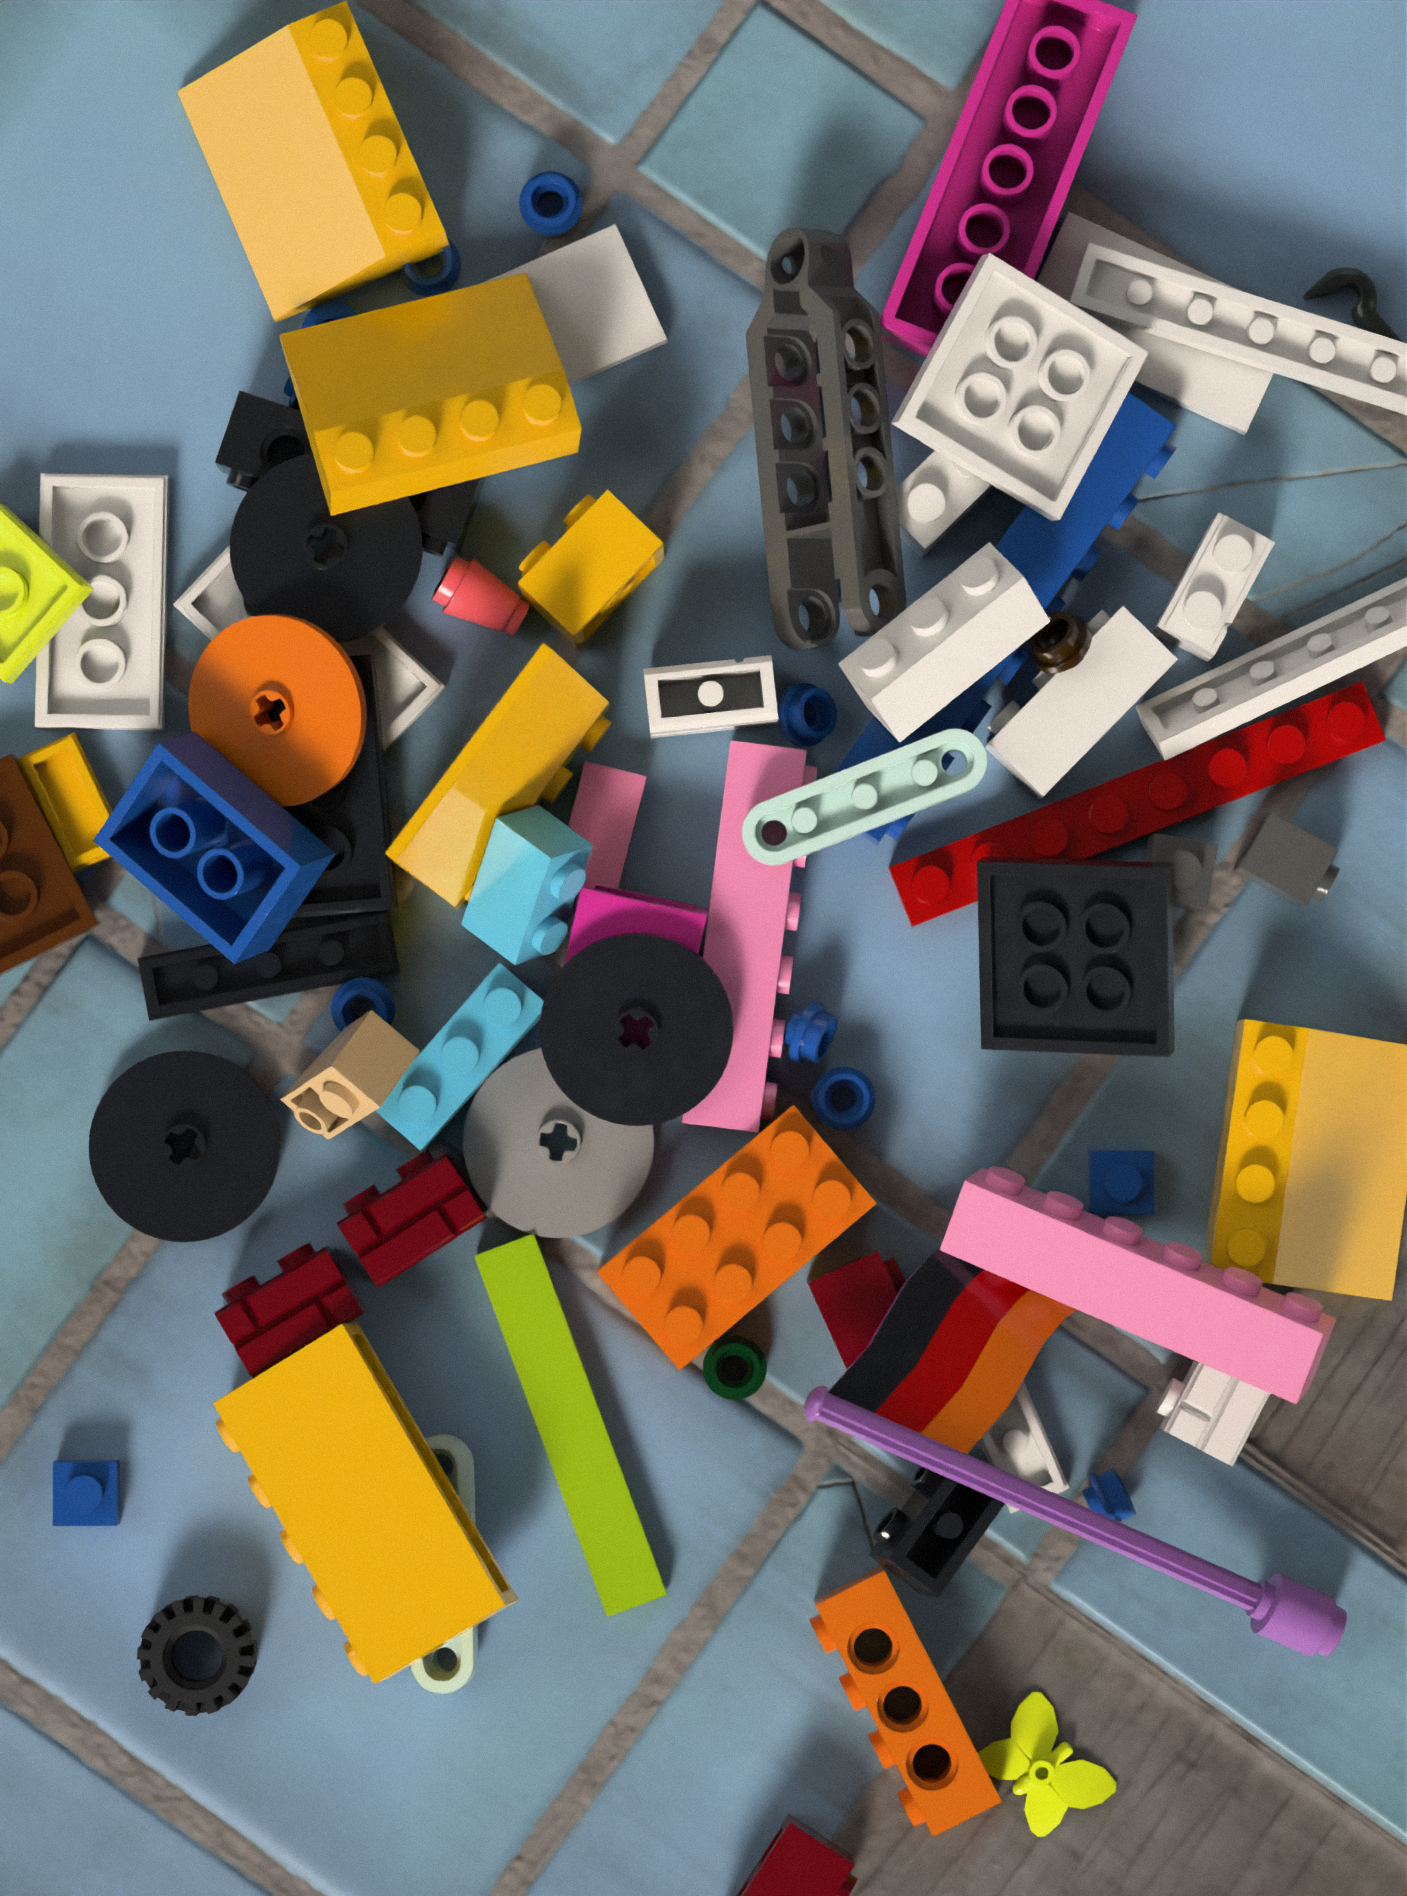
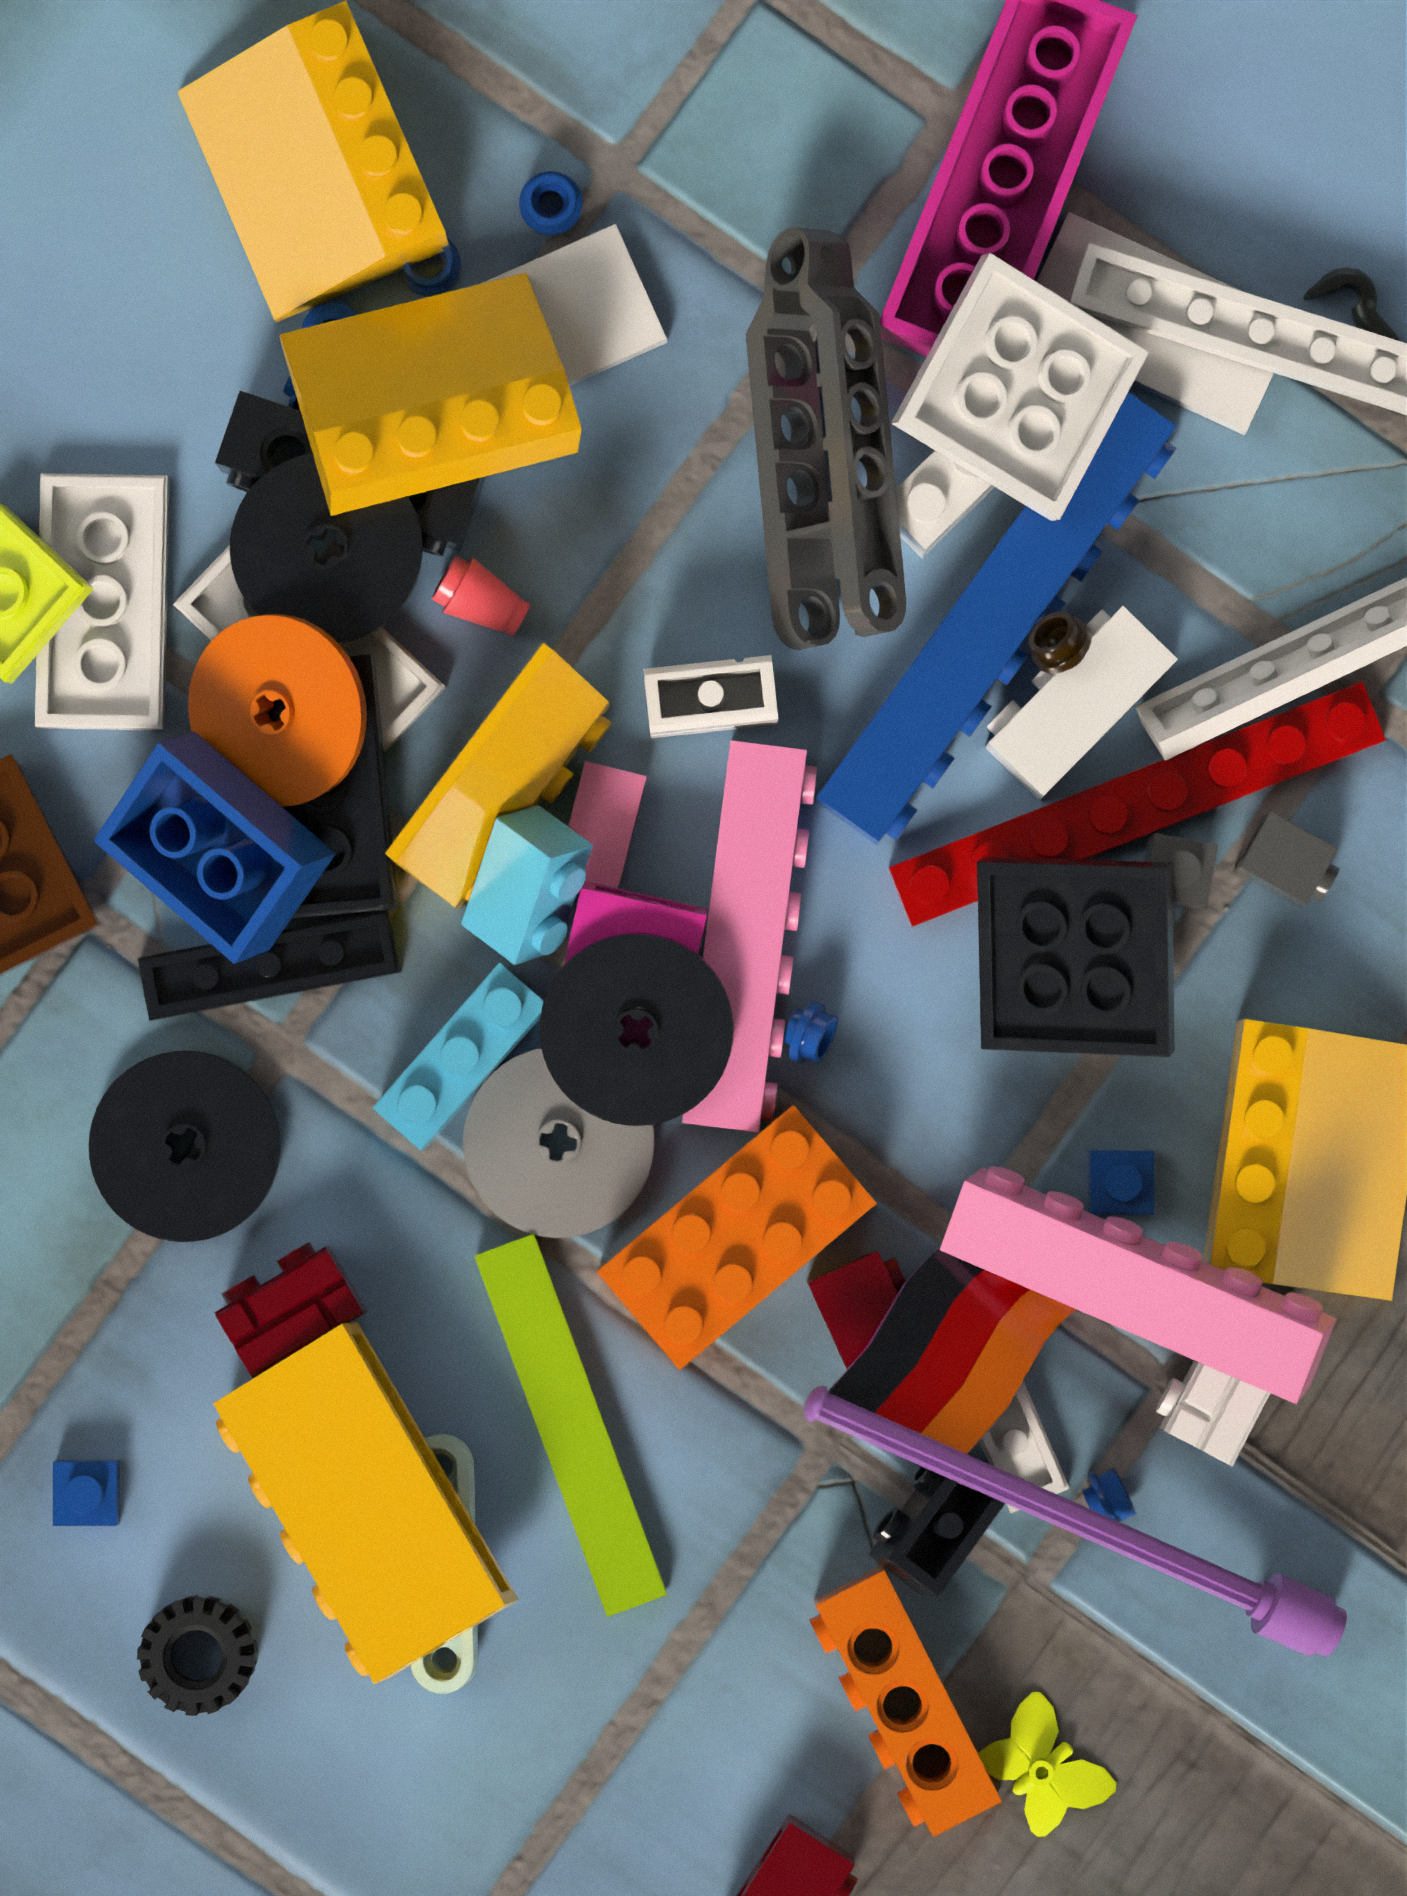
(69, 798): yellow tile -> none
(350, 1076): tan slope -> none
(361, 987): blue plate -> none
(411, 1217): dark red brick -> none
(589, 567): yellow brick -> none
(741, 1387): dark green plate -> none
(806, 714): blue plate -> none
(864, 797): light aqua plate -> none
(864, 1095): blue plate -> none
(944, 642): white brick -> none
(1213, 587): white brick -> none

